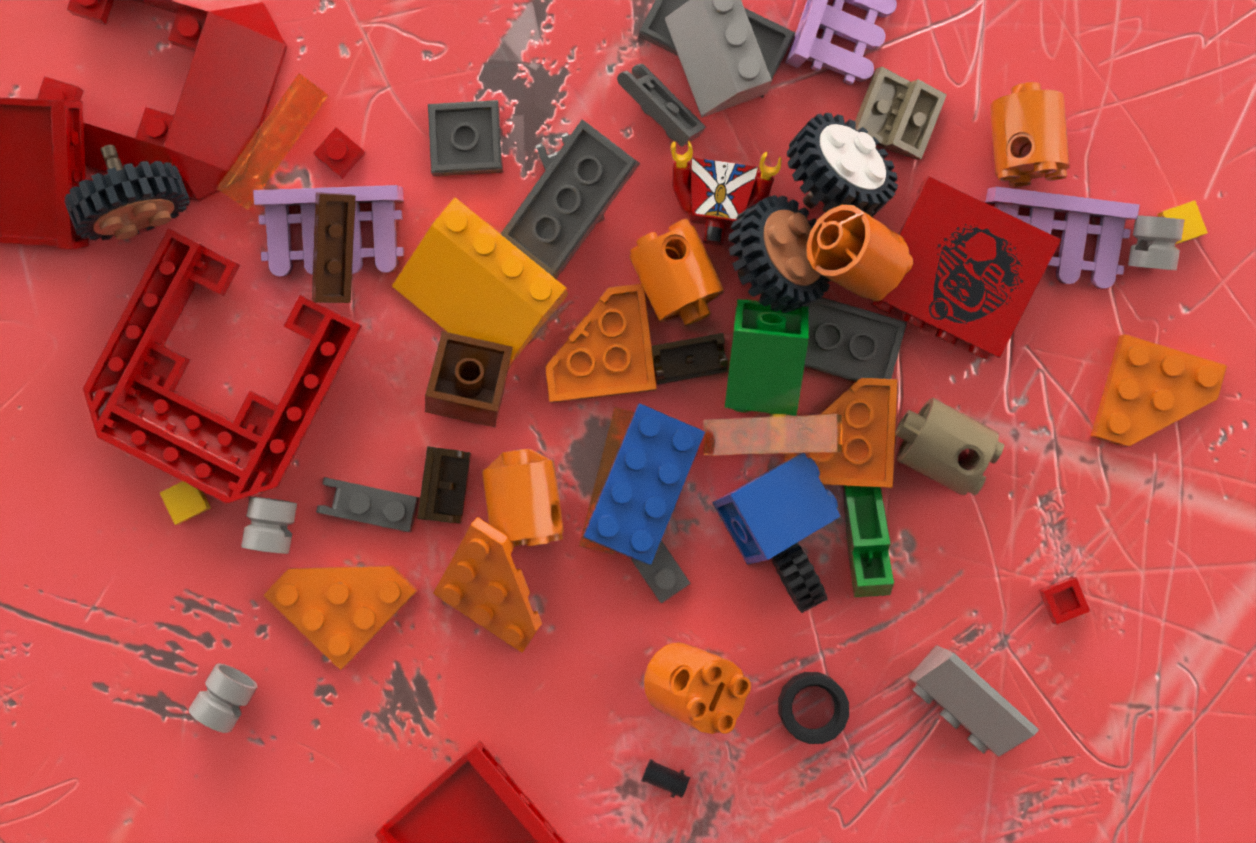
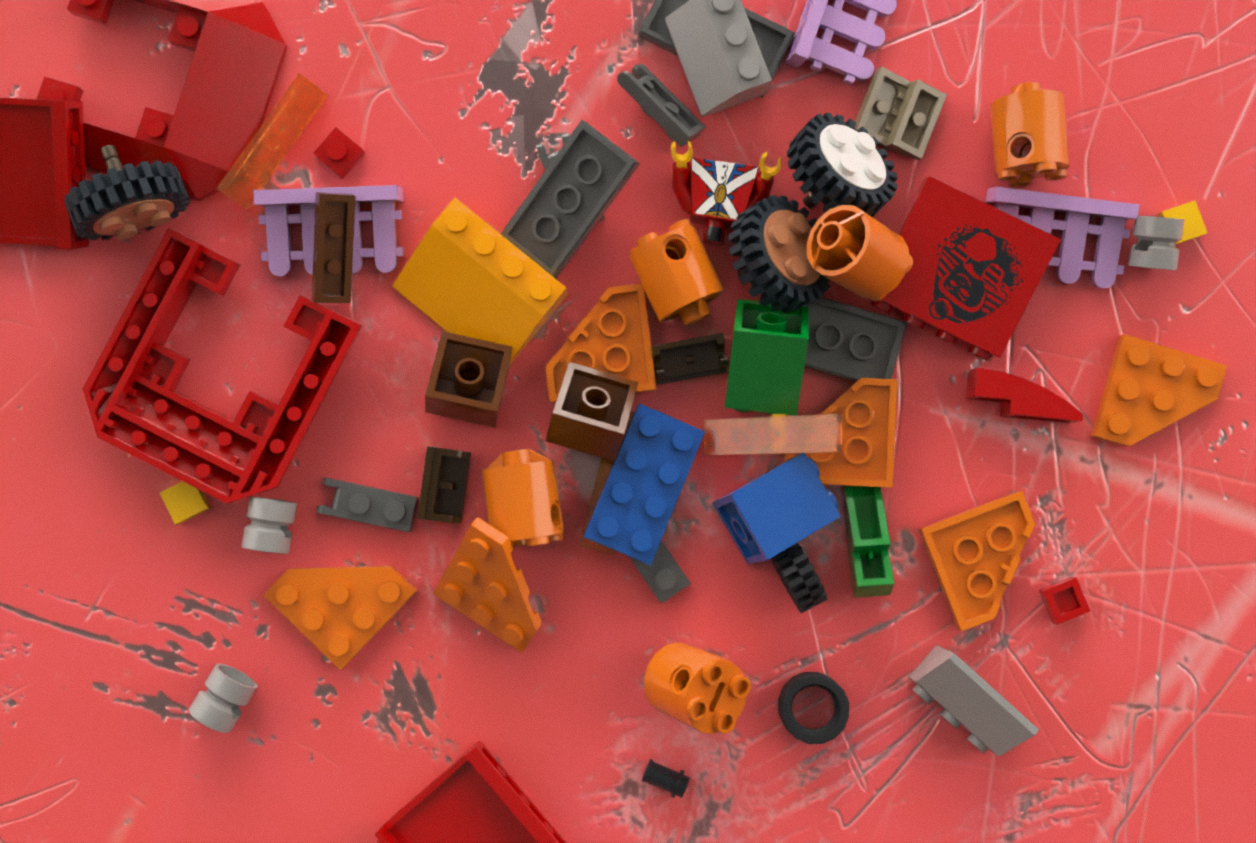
(465, 138): dark grey tile -> none
(591, 411): none -> reddish brown slope
(937, 438): dark tan cylinder -> none
(978, 556): none -> orange plate
(1019, 397): none -> red slope

